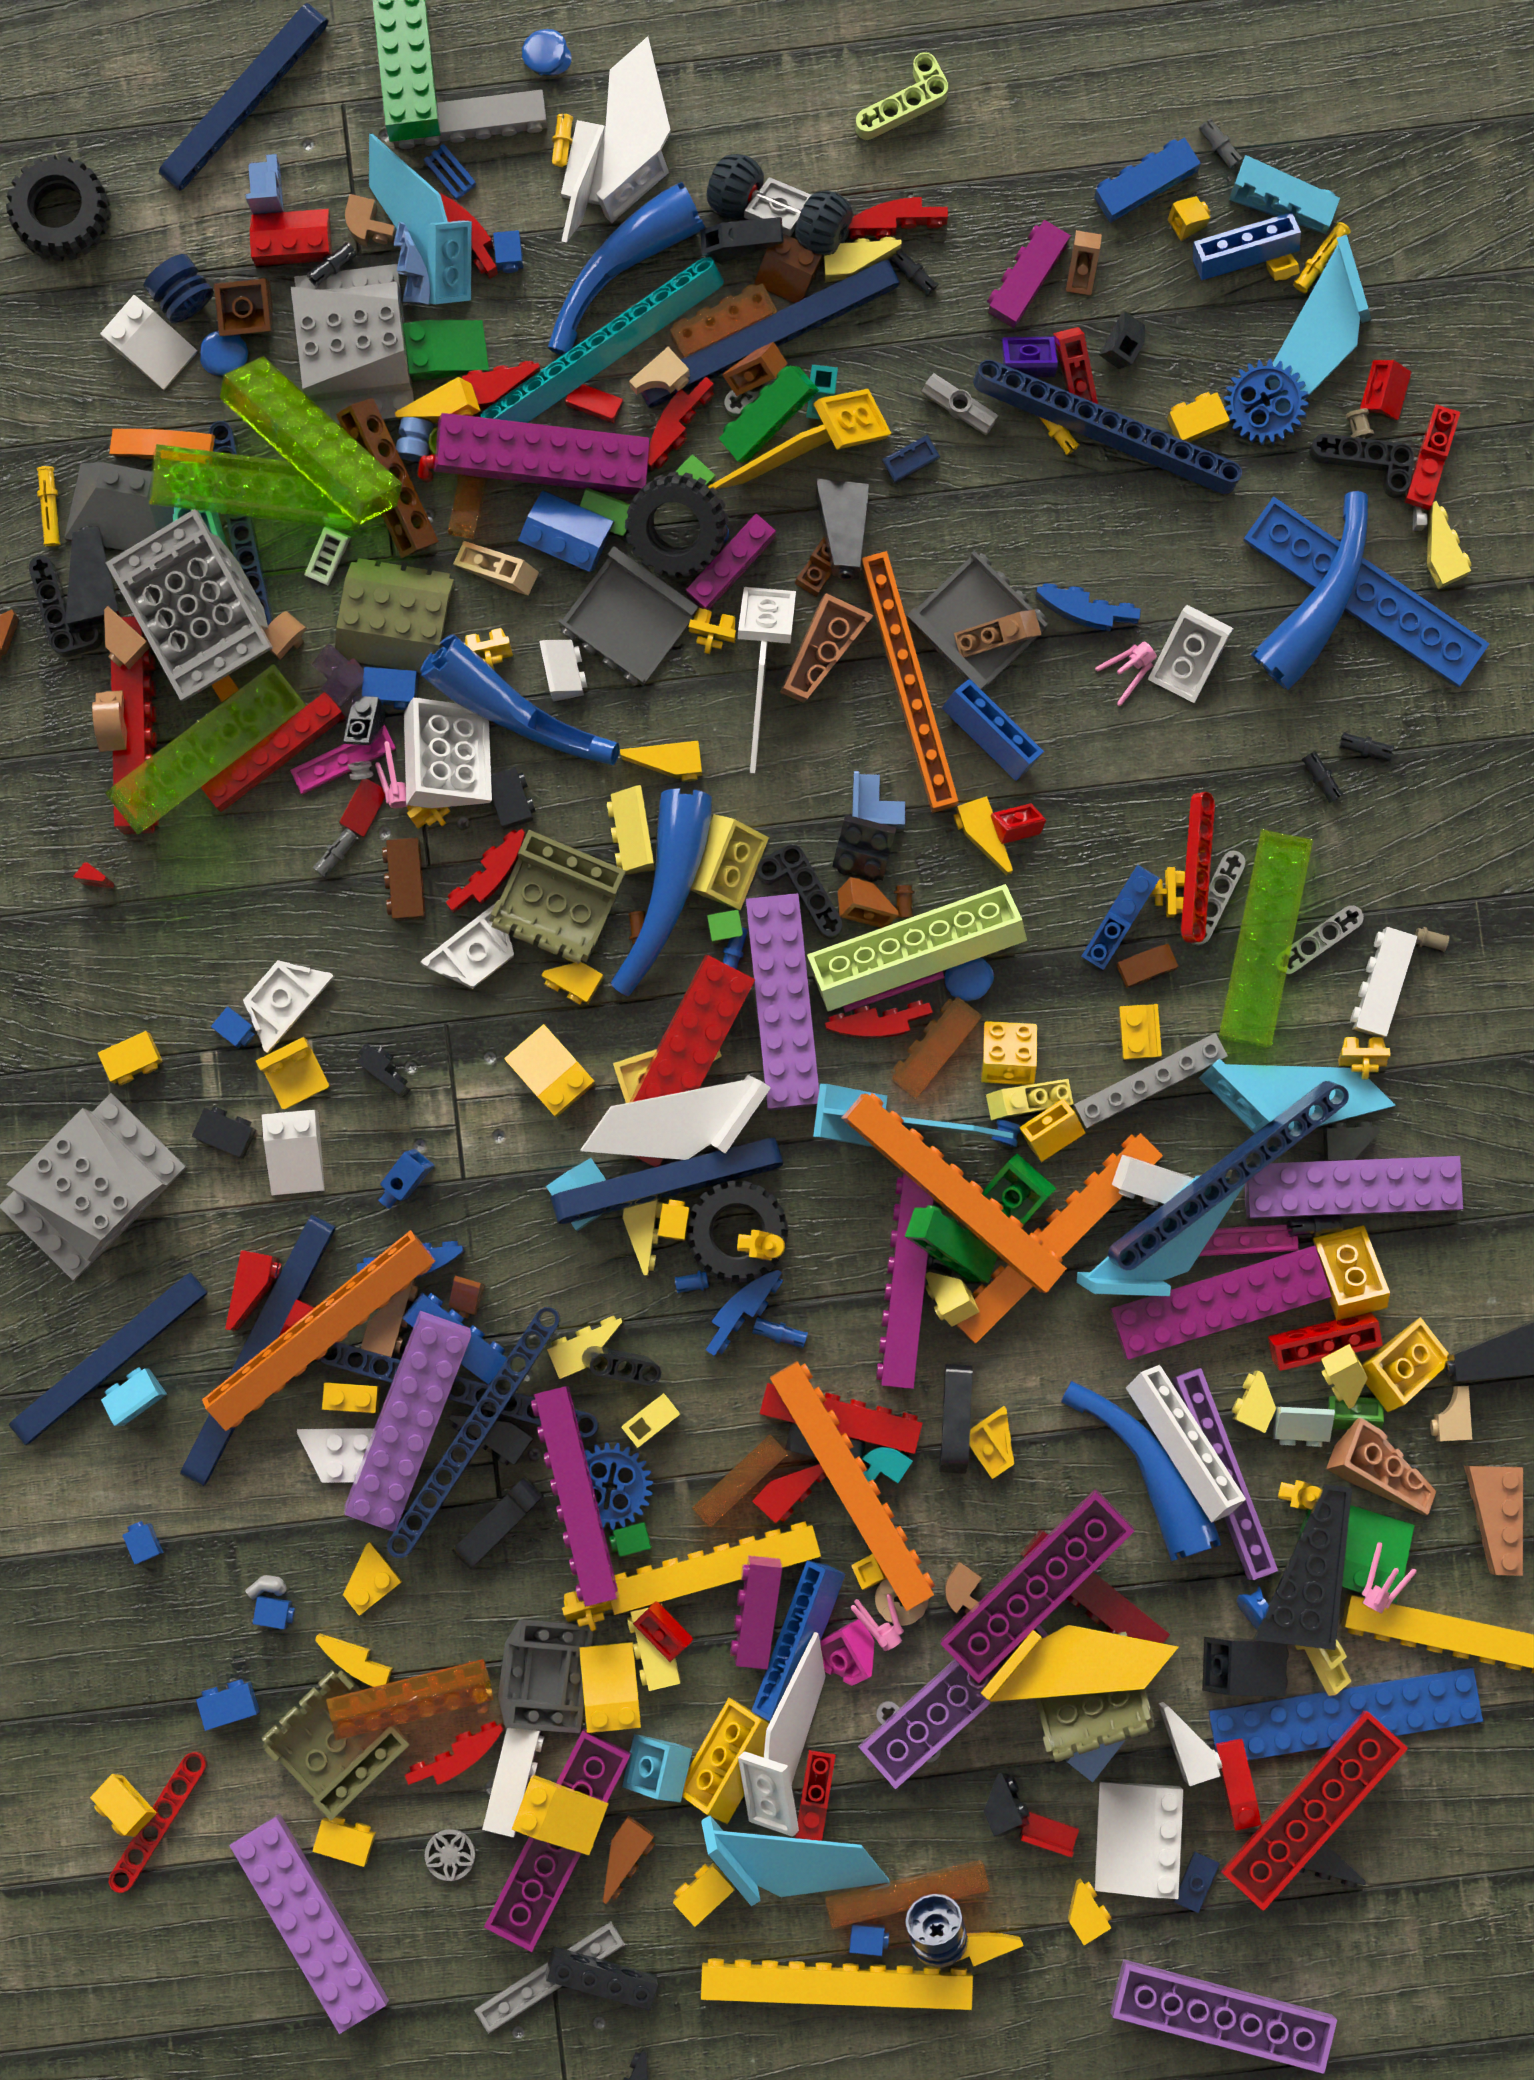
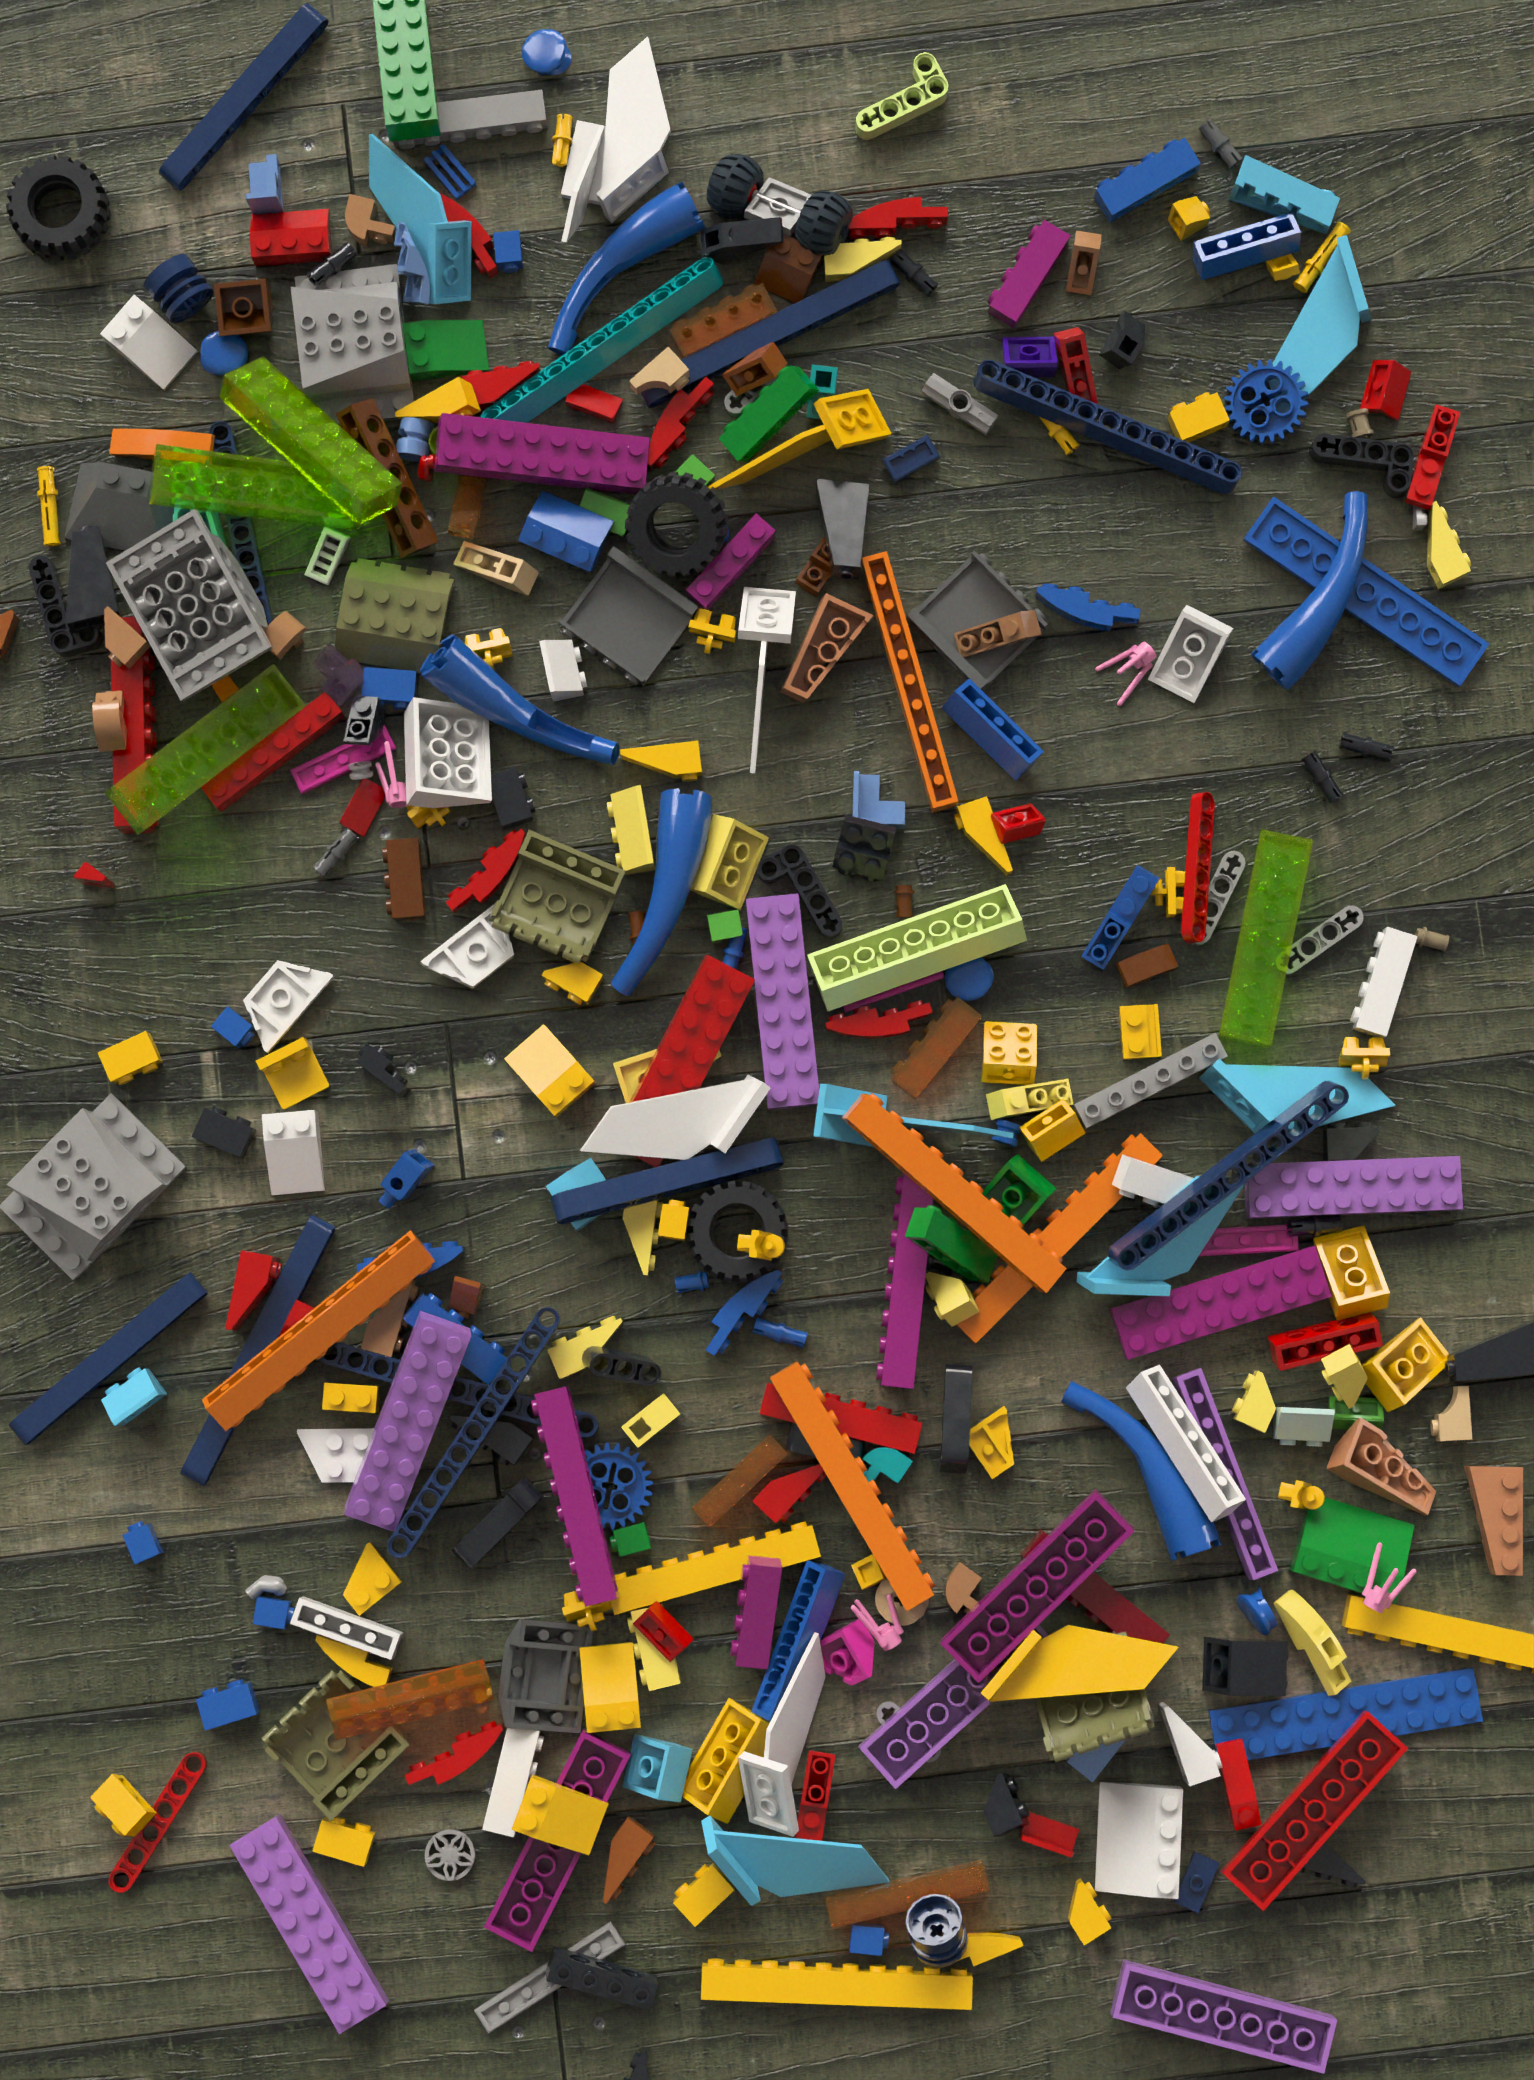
(346, 1627): none -> white brick
(865, 903): dark orange slope -> none
(1309, 1592): black wing -> none

